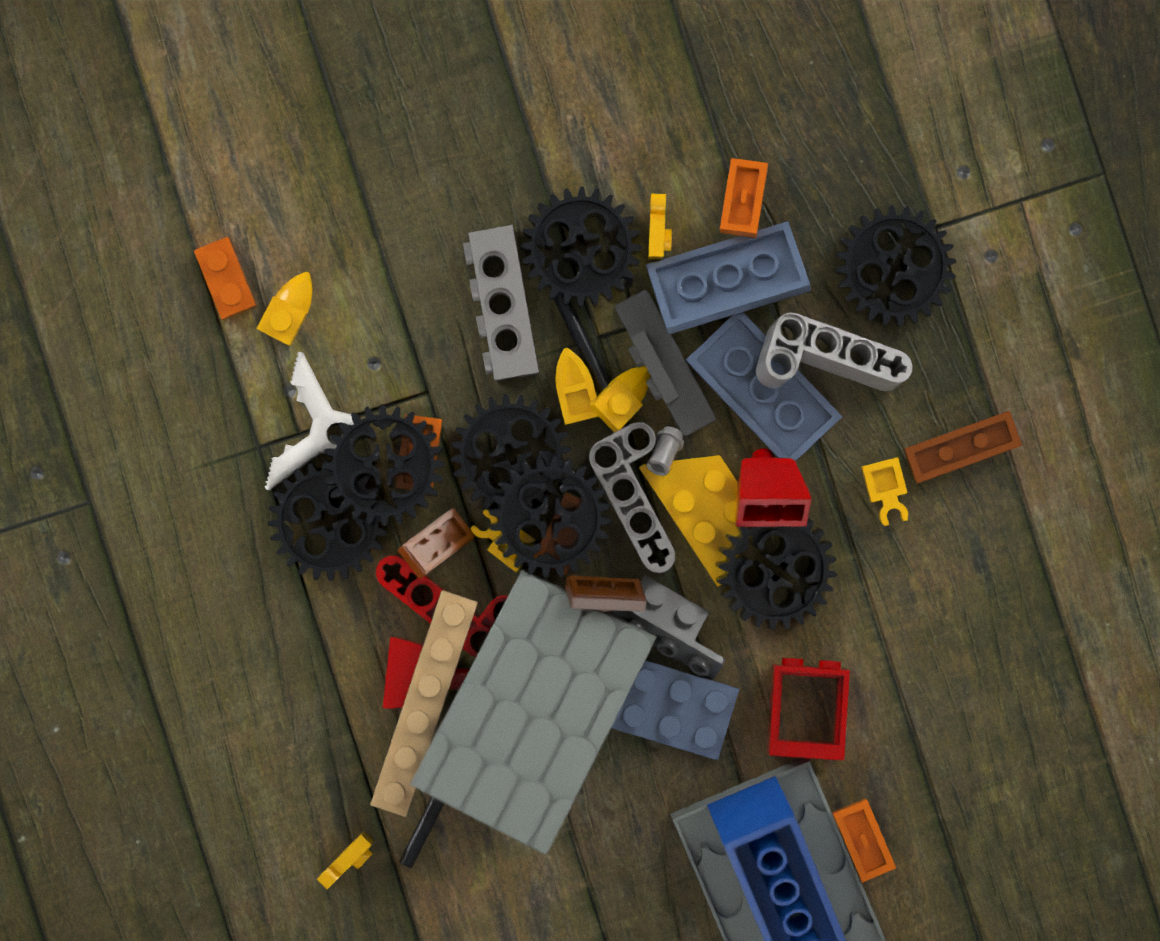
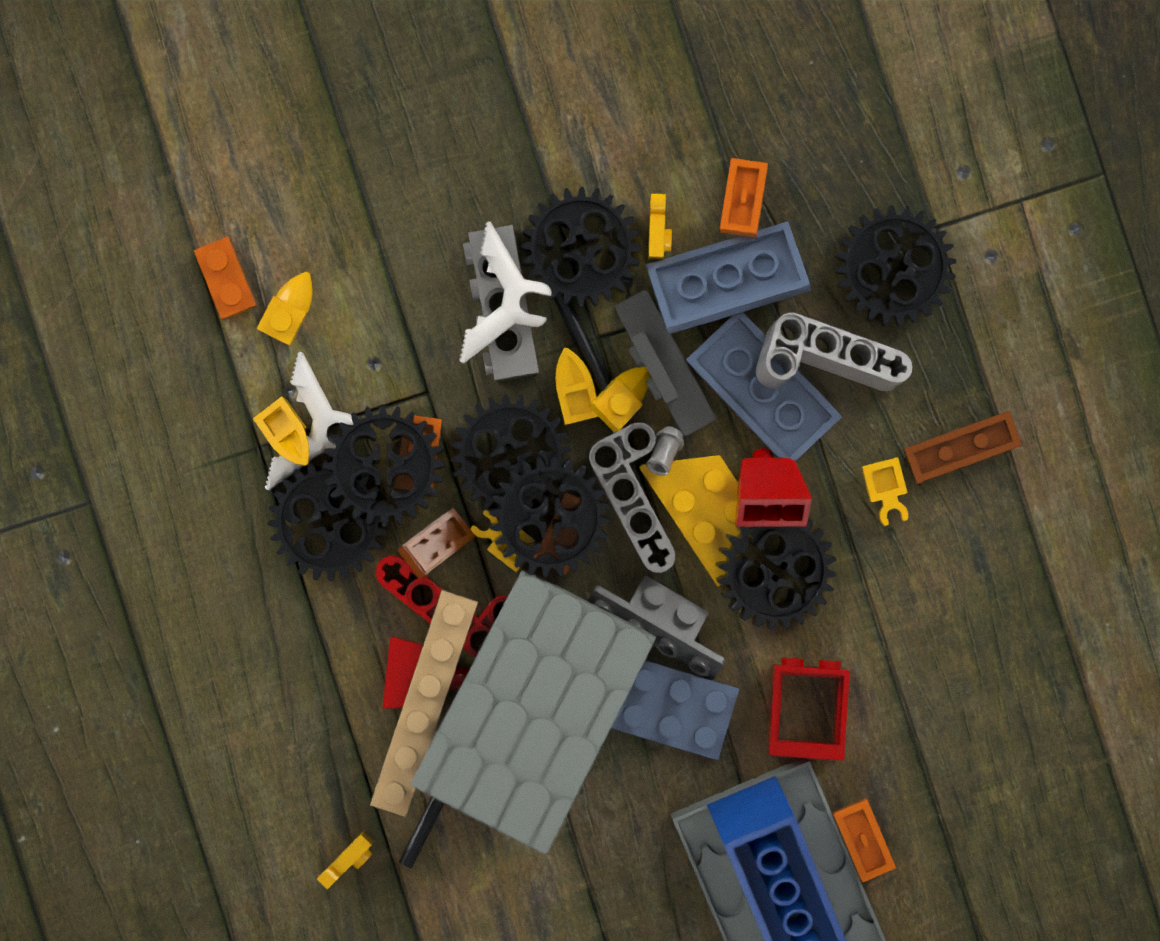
(284, 431): none -> yellow plate
(514, 289): none -> white piece
(605, 593): reddish brown plate -> none

